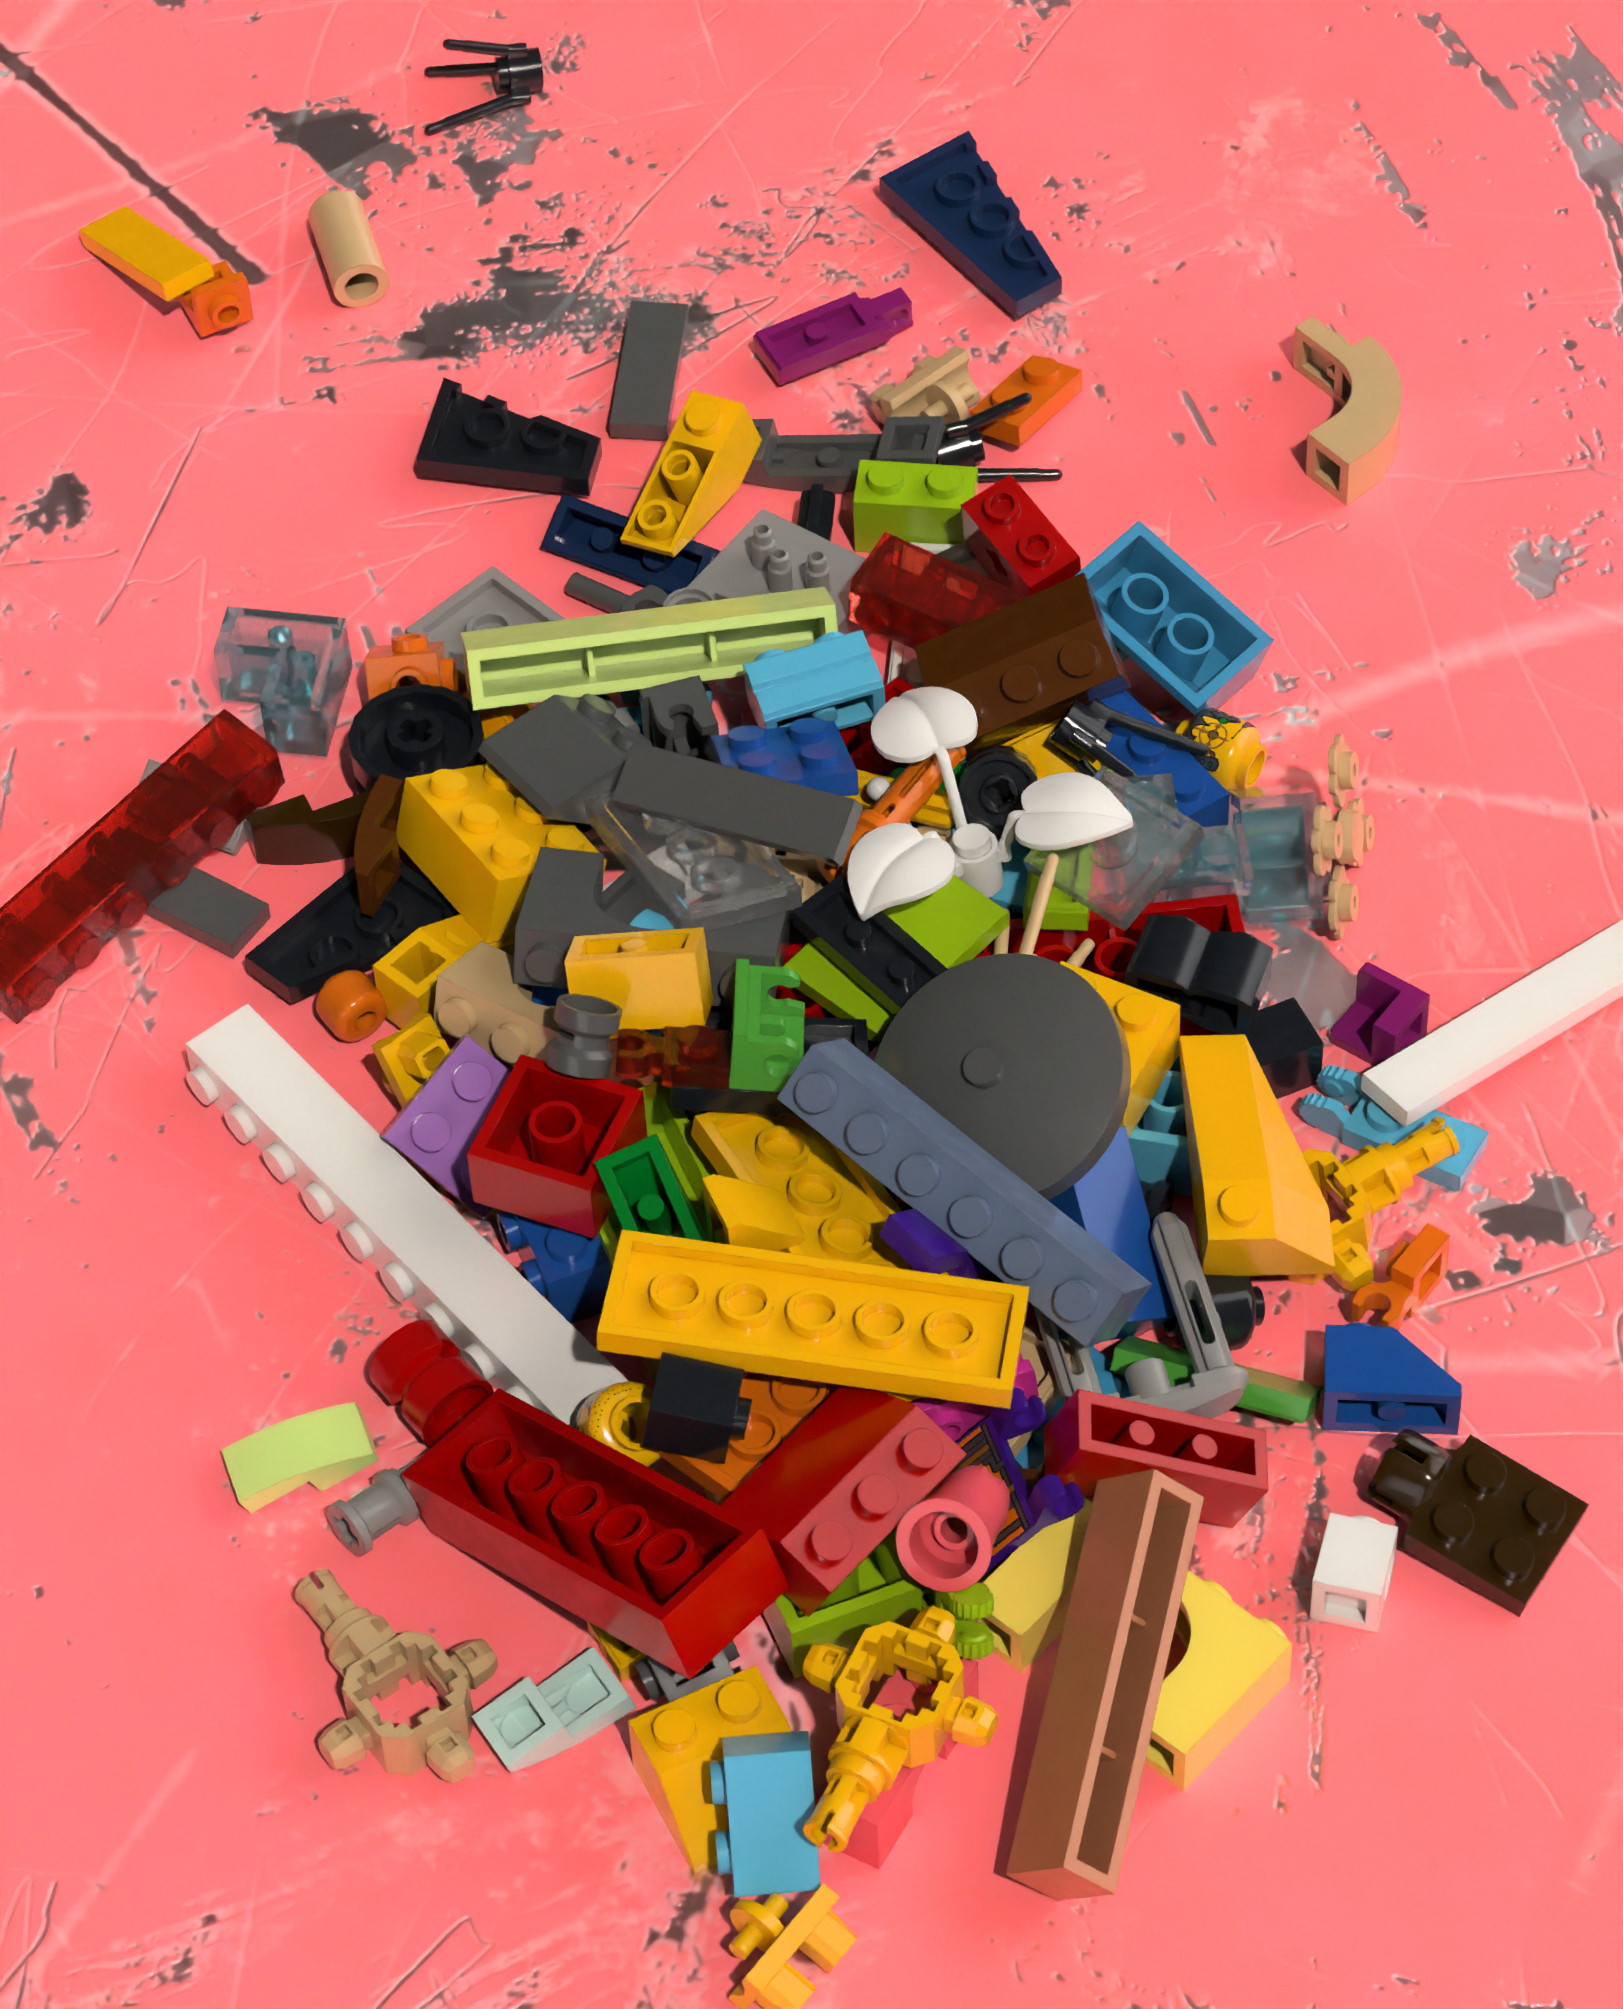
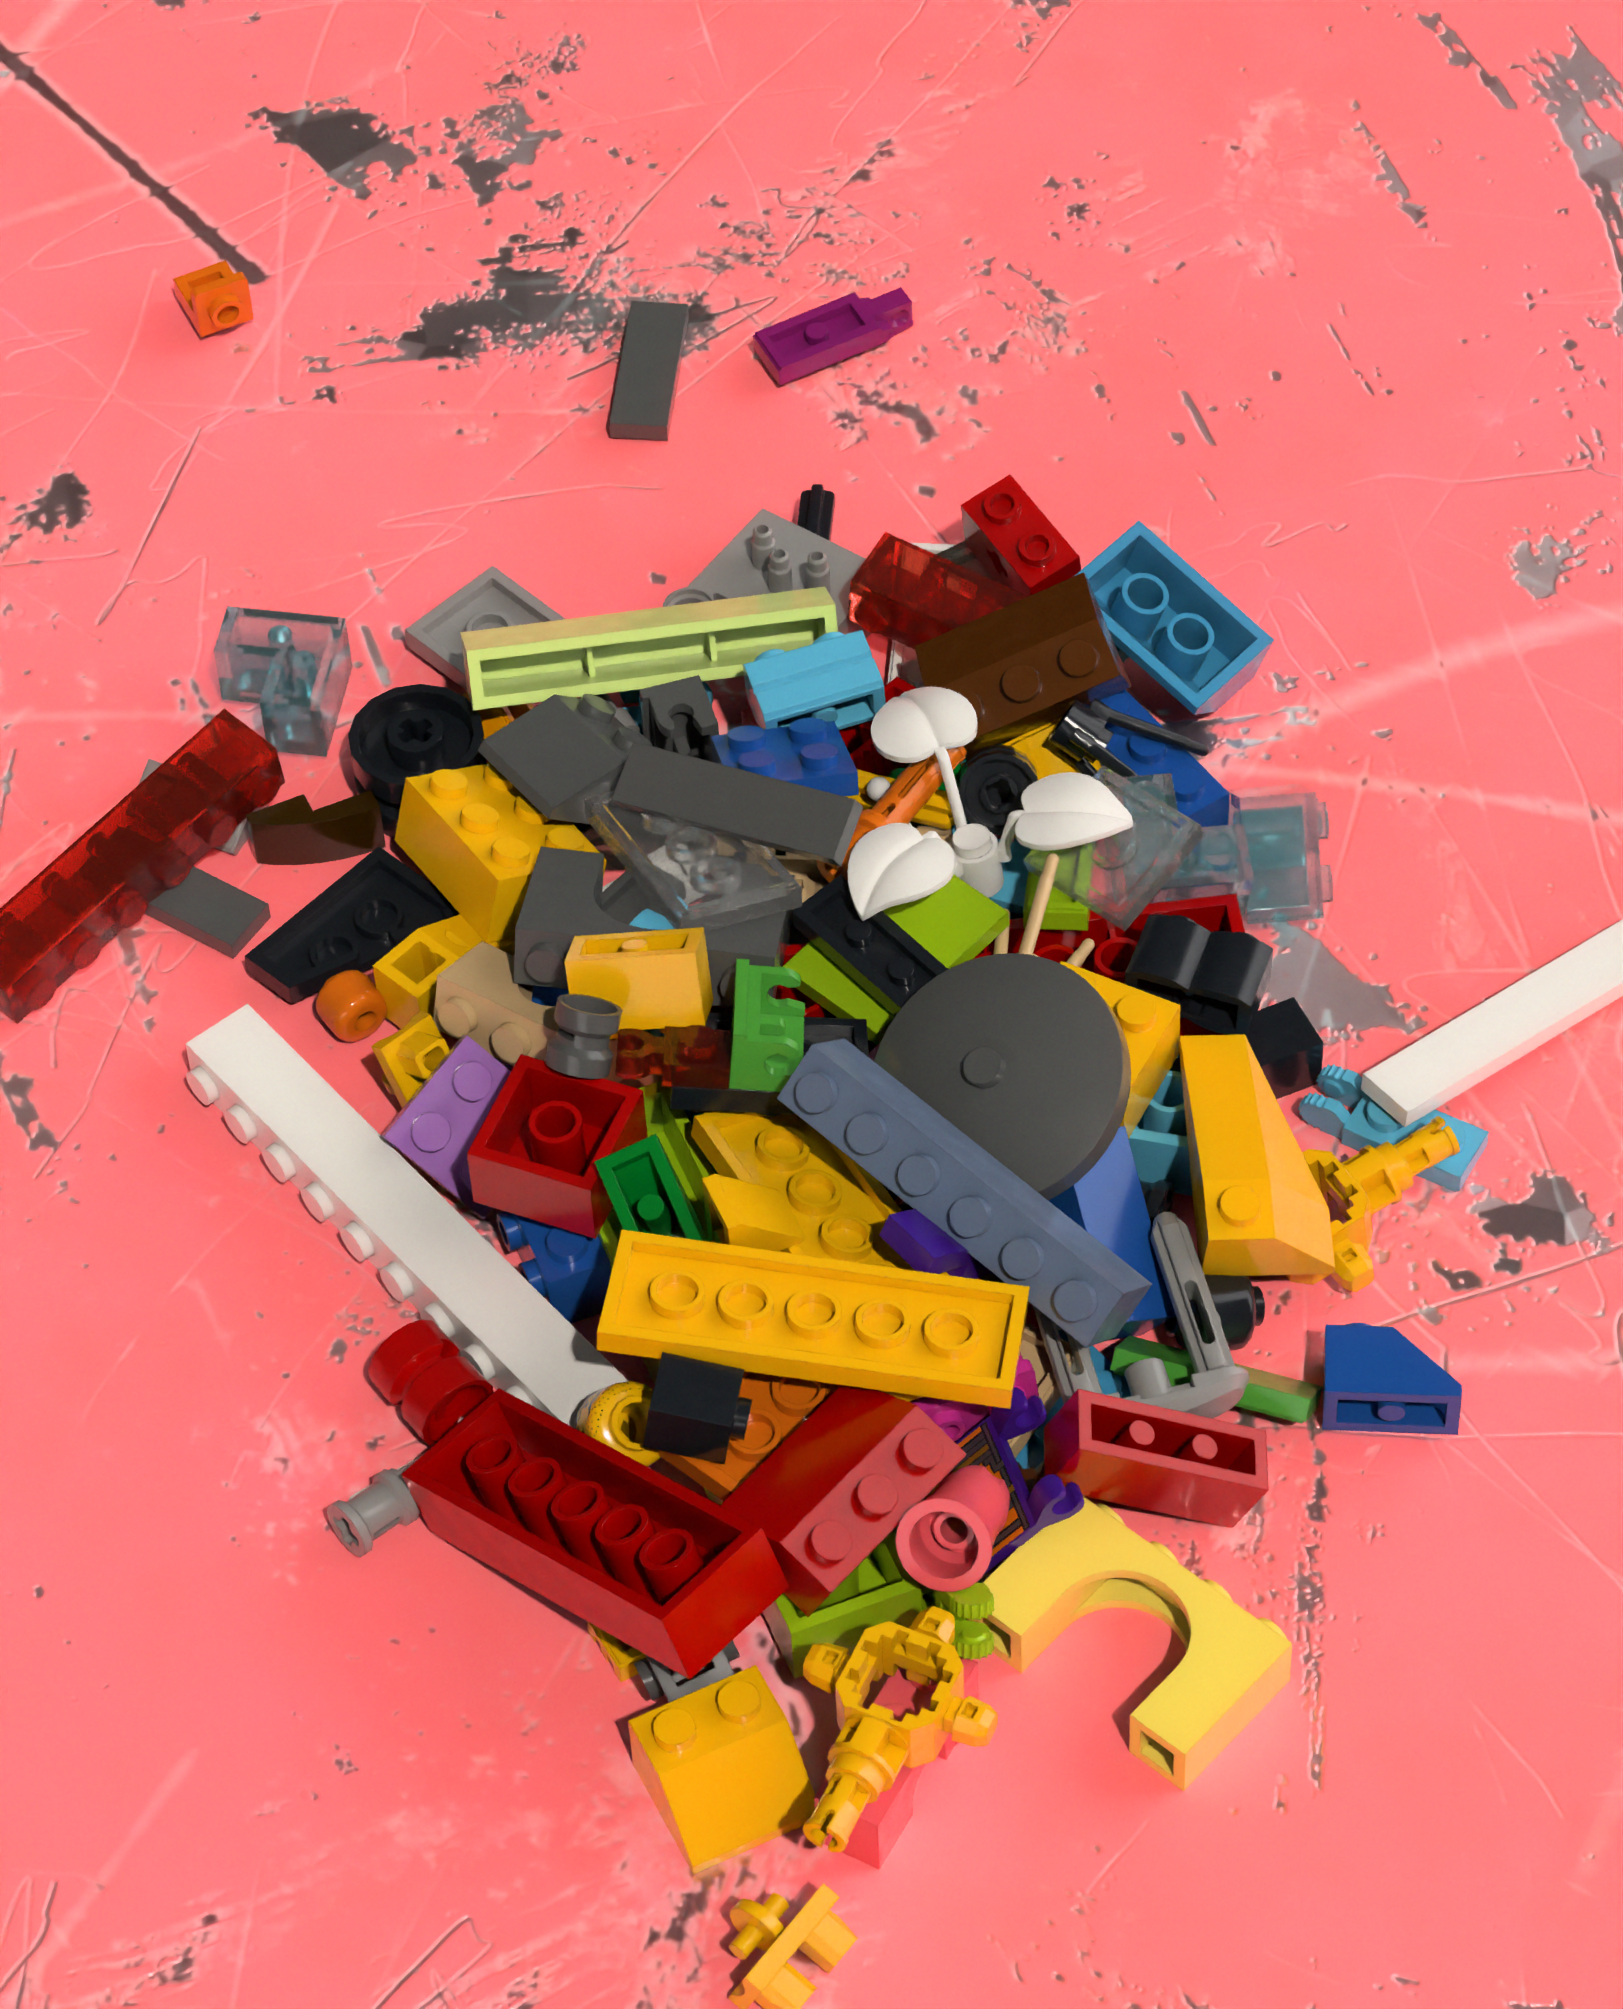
(146, 253): yellow tile -> none
(311, 1447): yellowish green slope -> none
(348, 248): tan brick -> none
(372, 1665): tan piece -> none
(377, 844): reddish brown slope -> none
(413, 656): orange brick -> none
(495, 446): black wing -> none
(516, 69): black plant -> none
(546, 1719): light aqua slope -> none
(593, 539): dark blue slope -> none
(612, 599): dark grey bar -> none
(694, 474): yellow slope -> none
(768, 1801): medium azure brick -> none
(833, 460): dark grey slope -> none
(910, 502): lime brick -> none
(934, 389): tan hips -> none
(964, 447): black plant -> none
(967, 216): dark blue wing -> none
(1051, 389): orange plate -> none
(1105, 1686): nougat brick -> none
(1233, 745): yellow head -> none
(1343, 838): tan plant -> none
(1353, 1572): white brick -> none
(1360, 441): tan arch -> none
(1383, 1018): magenta panel -> none
(1413, 1274): orange plate -> none
(1476, 1514): dark brown plate -> none

